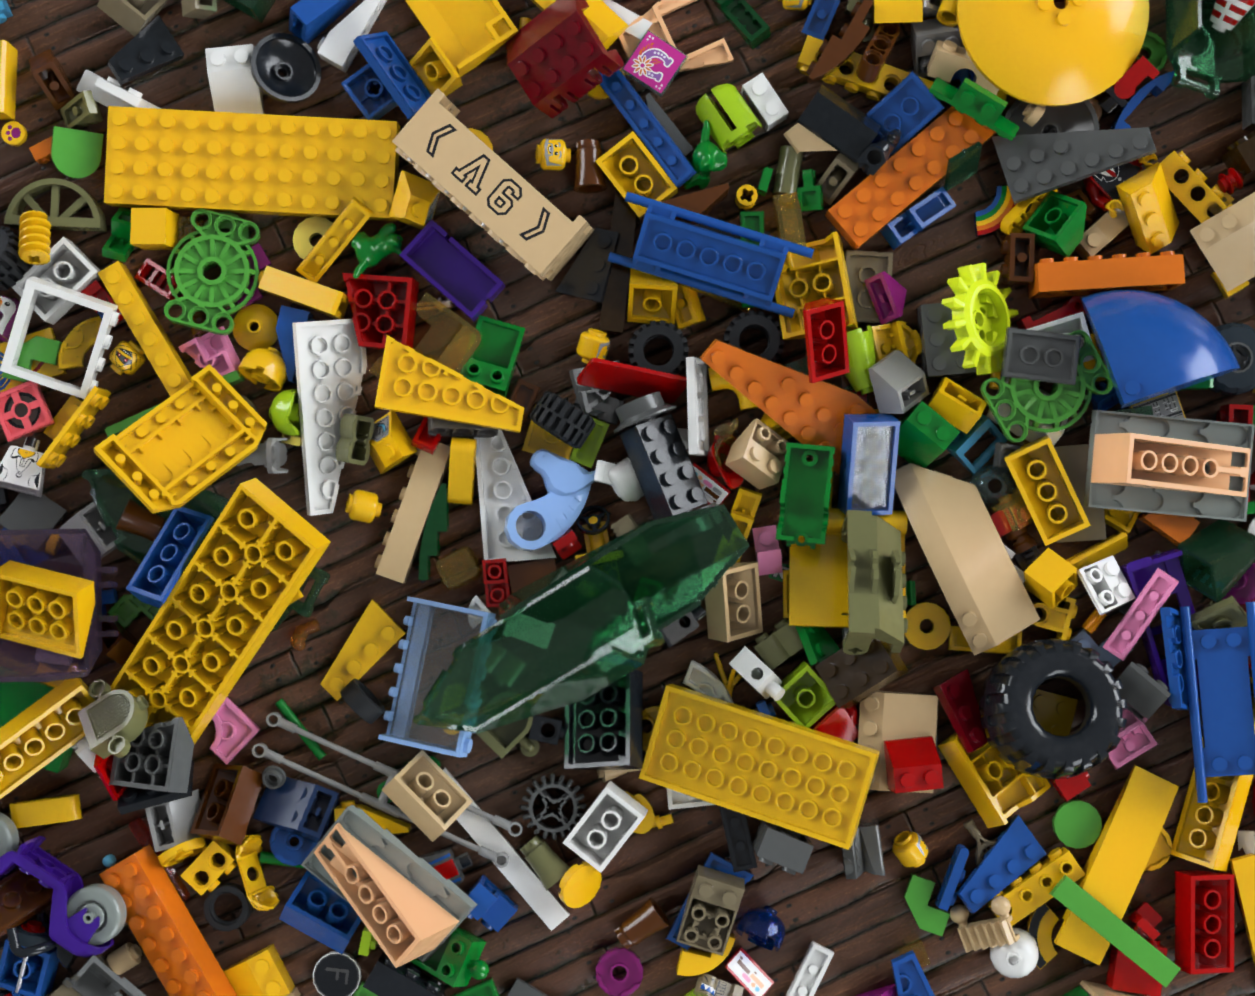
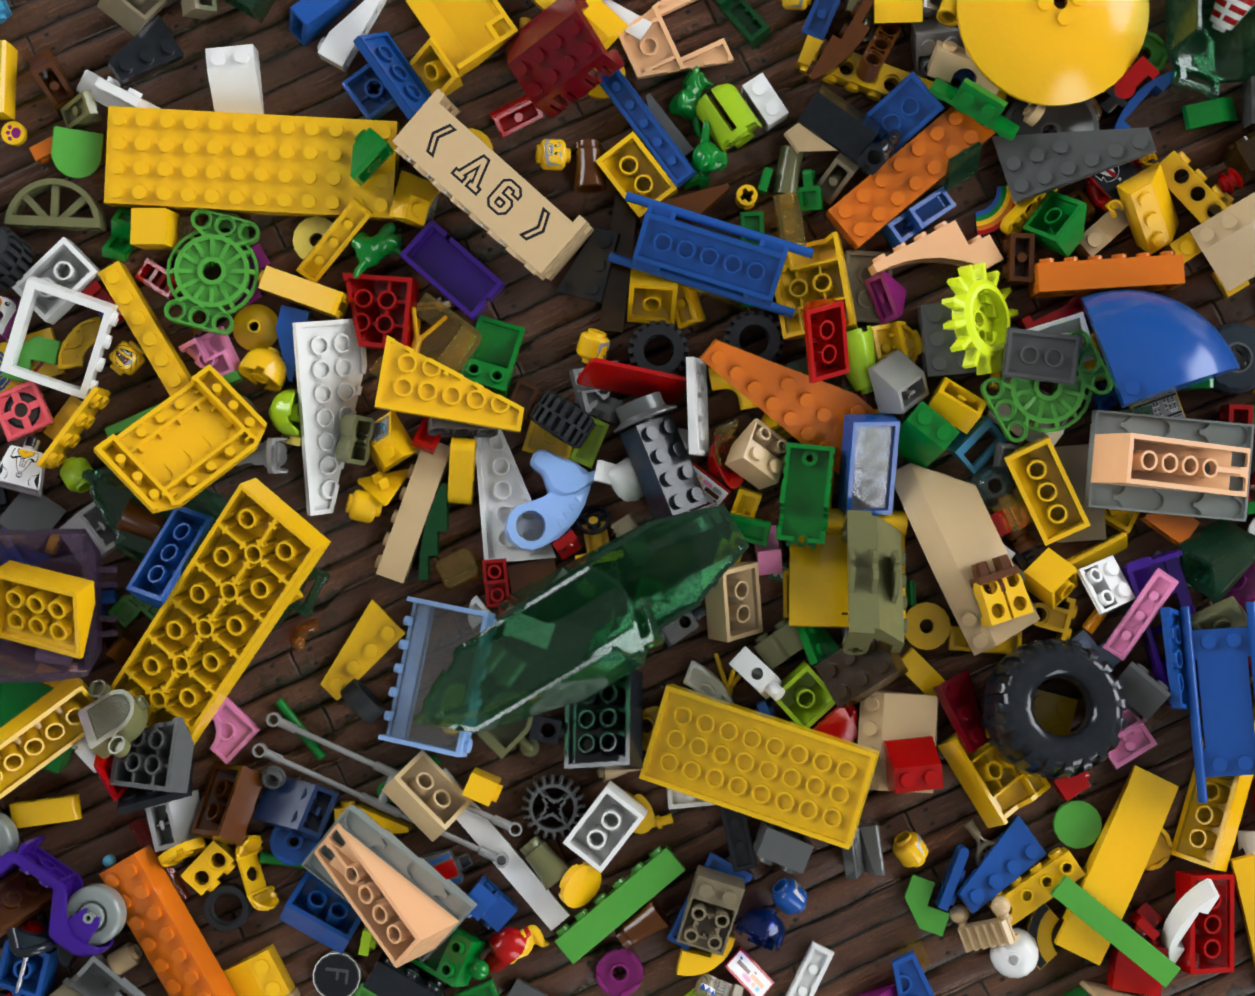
(34, 238): yellow piece -> none
(72, 472): none -> lime head
(294, 59): black dish -> none
(368, 155): none -> green slope
(383, 486): none -> yellow piece
(417, 339): none -> yellow plant
(483, 787): none -> yellow brick
(511, 945): none -> red hair
(515, 115): none -> red slope
(619, 904): none -> bright green brick
(654, 63): tile -> none
(685, 101): none -> green animal
(753, 529): none -> green tile
(789, 896): none -> blue head
(921, 672): none -> yellow slope
(941, 246): none -> light nougat arch
(999, 593): none -> yellow hips
(1184, 245): none -> yellow brick
(1198, 899): none -> white slope
(1209, 113): none -> green slope

